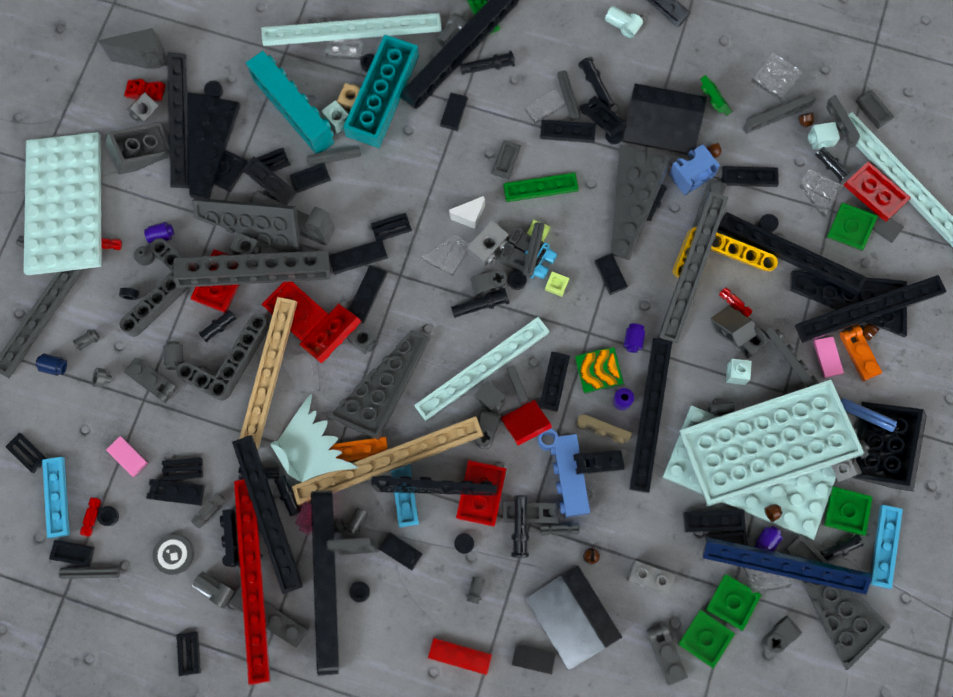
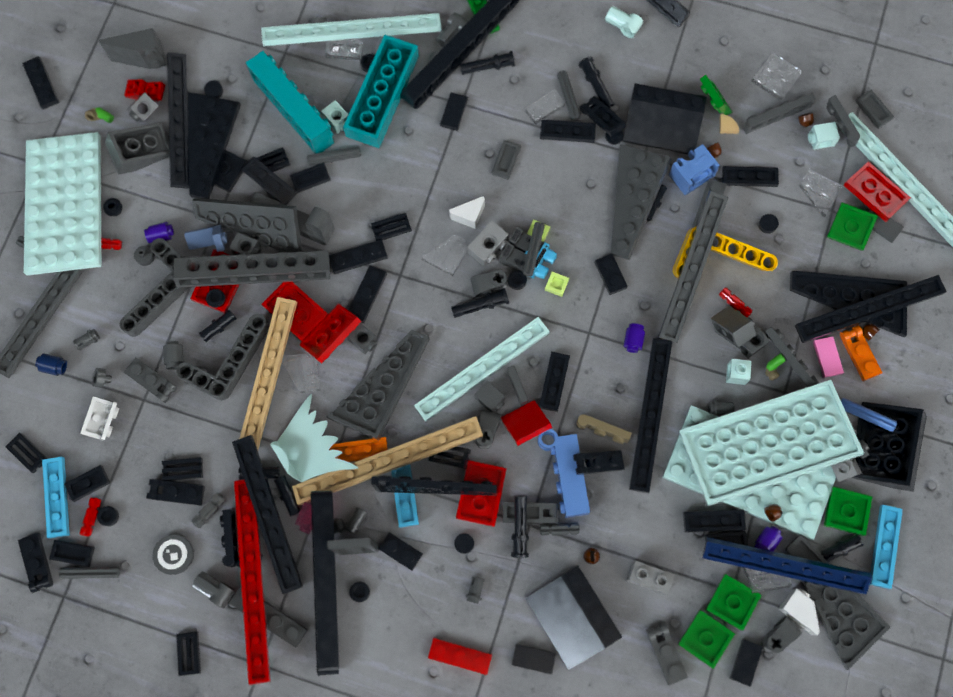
(35, 562): none -> black plate
(40, 82): none -> black plate
(87, 483): none -> black plate
(97, 114): none -> arm
(99, 418): none -> white bracket
(114, 211): none -> black plate
(127, 456): bright pink tile -> none
(129, 293): black tile -> none
(207, 237): none -> sand blue bracket
(215, 298): none -> black plate
(348, 91): tan brick -> none
(464, 458): none -> black tile
(540, 187): green tile -> none
(599, 370): slope -> none
(621, 404): dark purple brick -> none
(728, 125): none -> tan tile
(746, 662): none -> black tile
(771, 367): none -> bright green arm
(792, 253): black plate -> none
(801, 610): none -> white slope
(832, 163): black pin -> none

